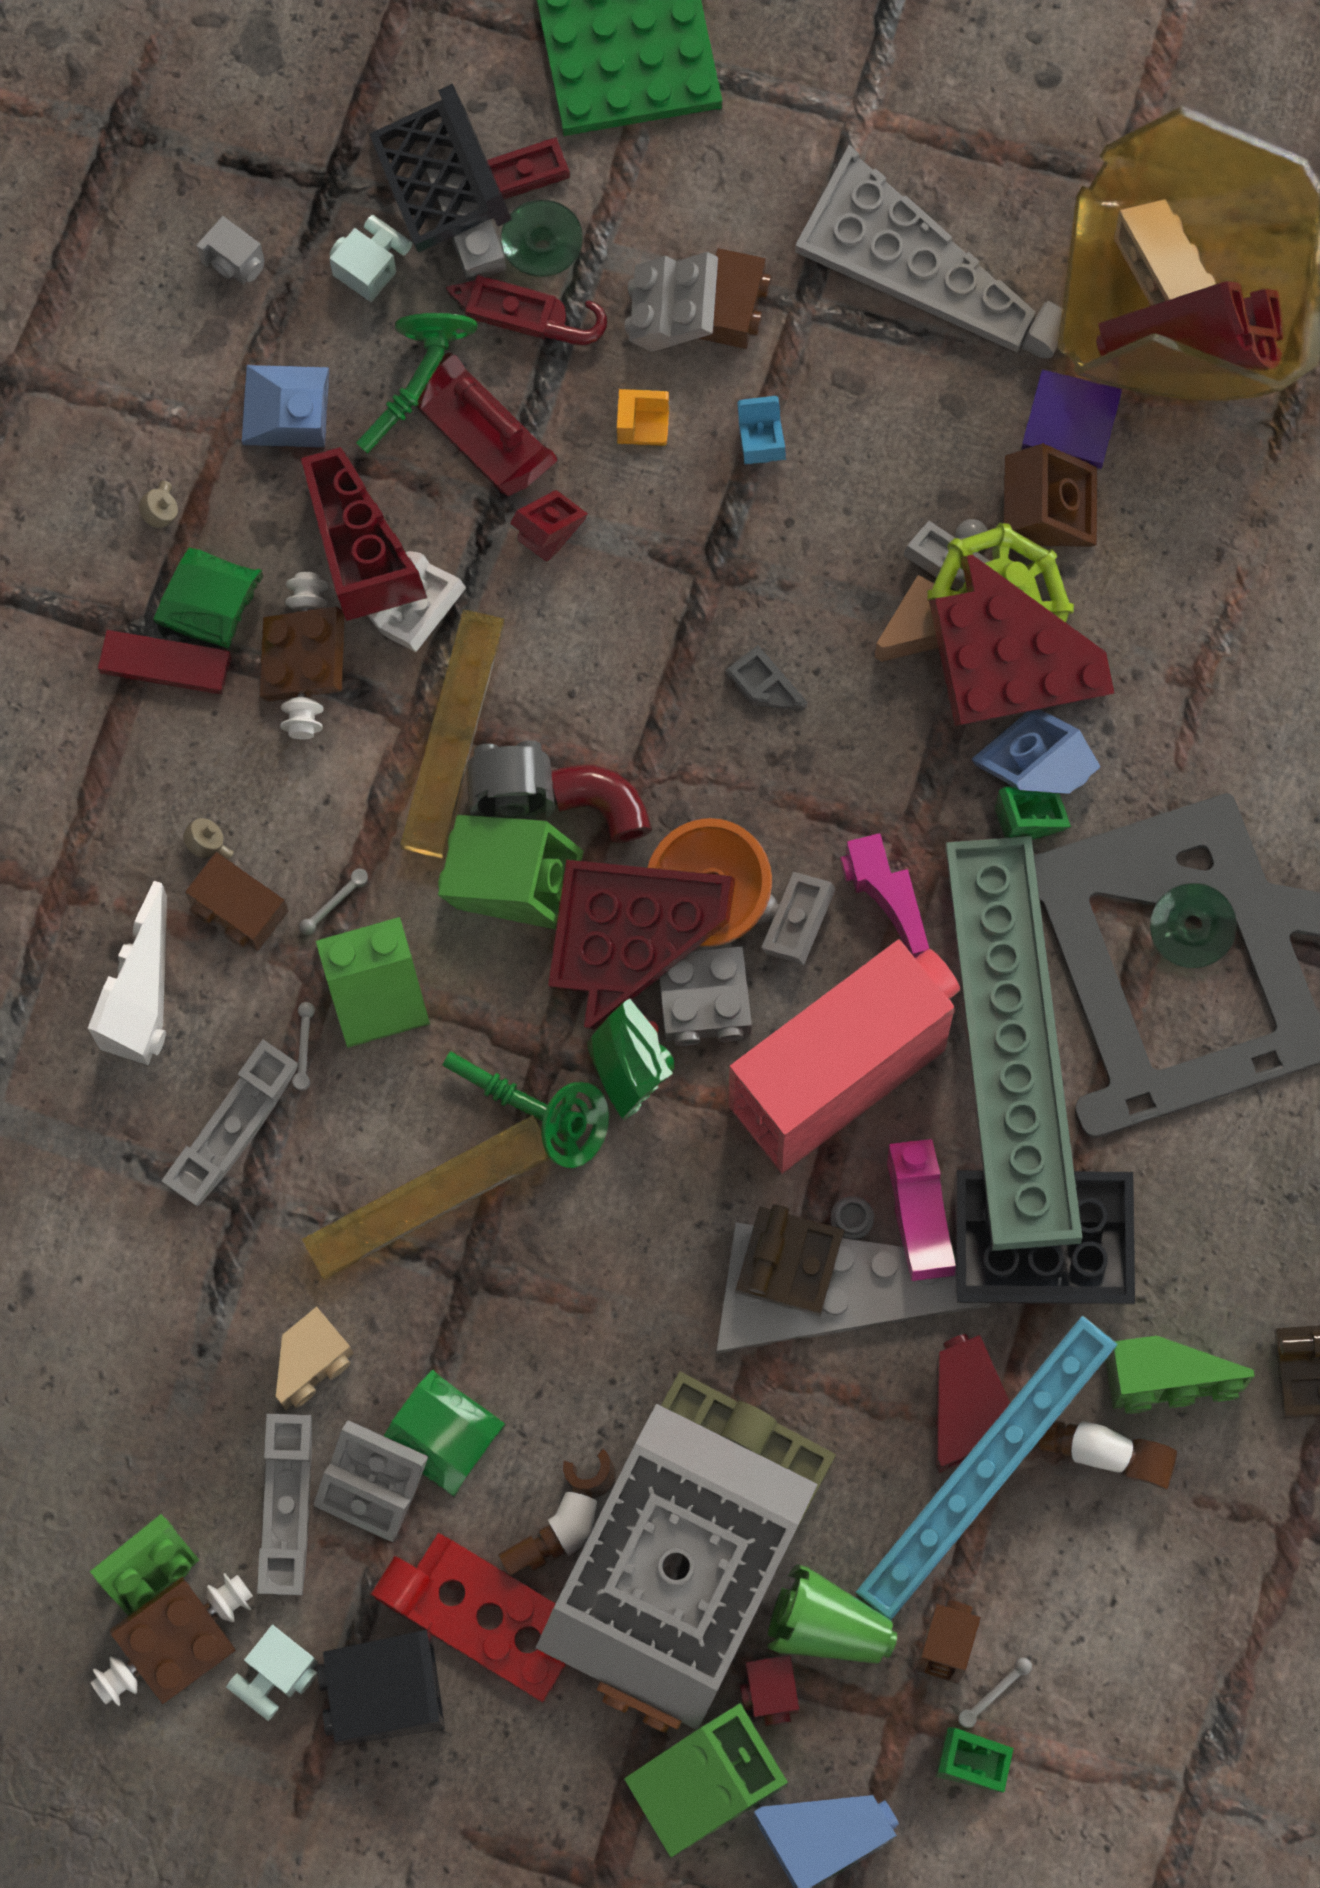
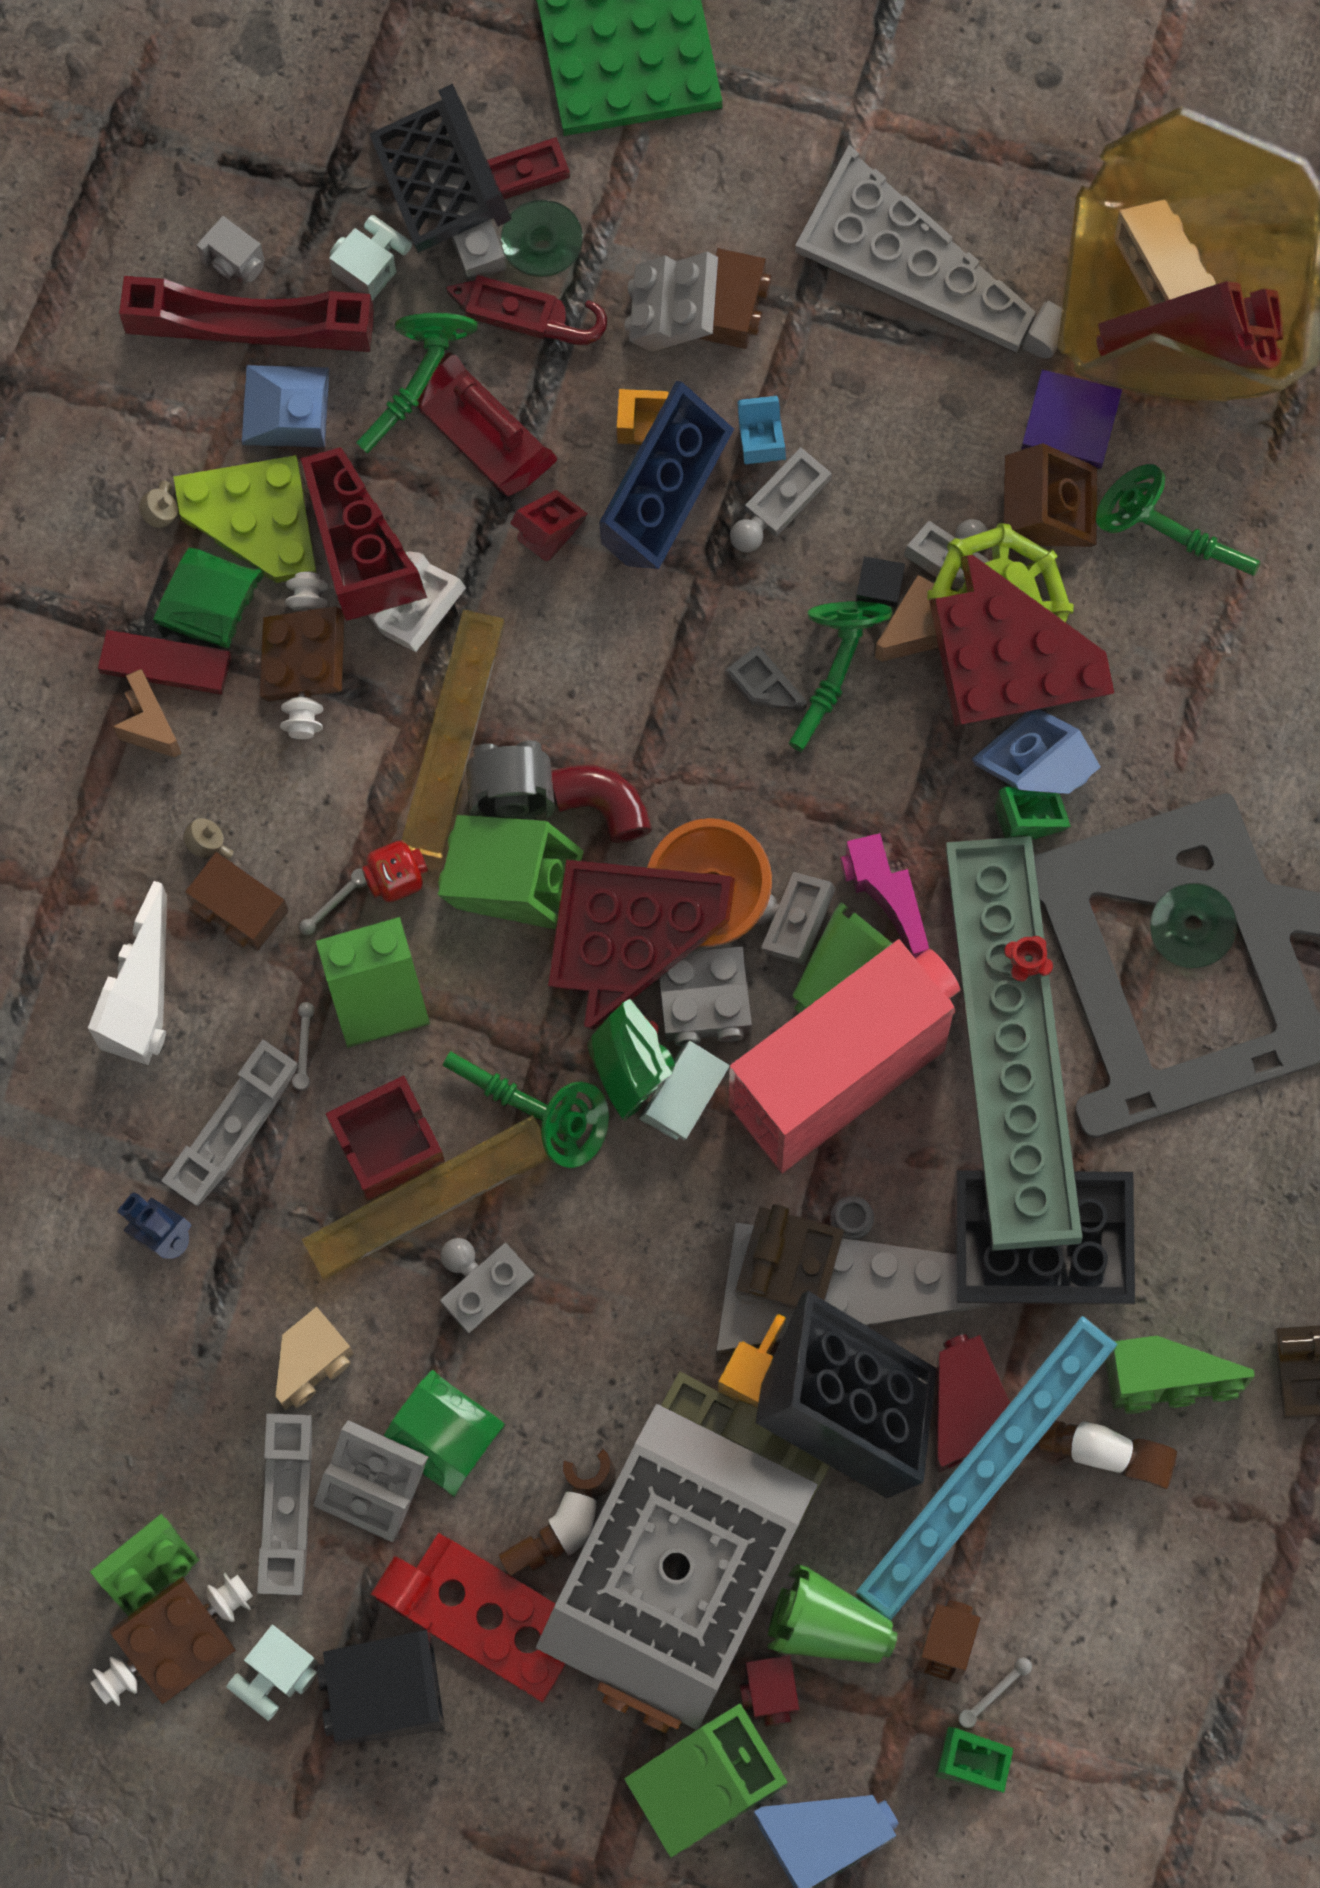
(149, 725): none -> medium nougat slope
(155, 1226): none -> dark blue hips
(252, 513): none -> lime plate
(315, 321): none -> dark red arch
(384, 1138): none -> dark red piece
(394, 871): none -> red head
(484, 1285): none -> light grey plate
(664, 479): none -> dark blue slope
(685, 1093): none -> light aqua hinge
(748, 1367): none -> light orange brick
(780, 500): none -> light grey plate
(840, 952): none -> bright green cone
(849, 1398): none -> black slope
(850, 623): none -> green dish
(880, 581): none -> black tile
(920, 1209): dark pink slope -> none
(1028, 946): none -> red plate
(1141, 509): none -> green dish

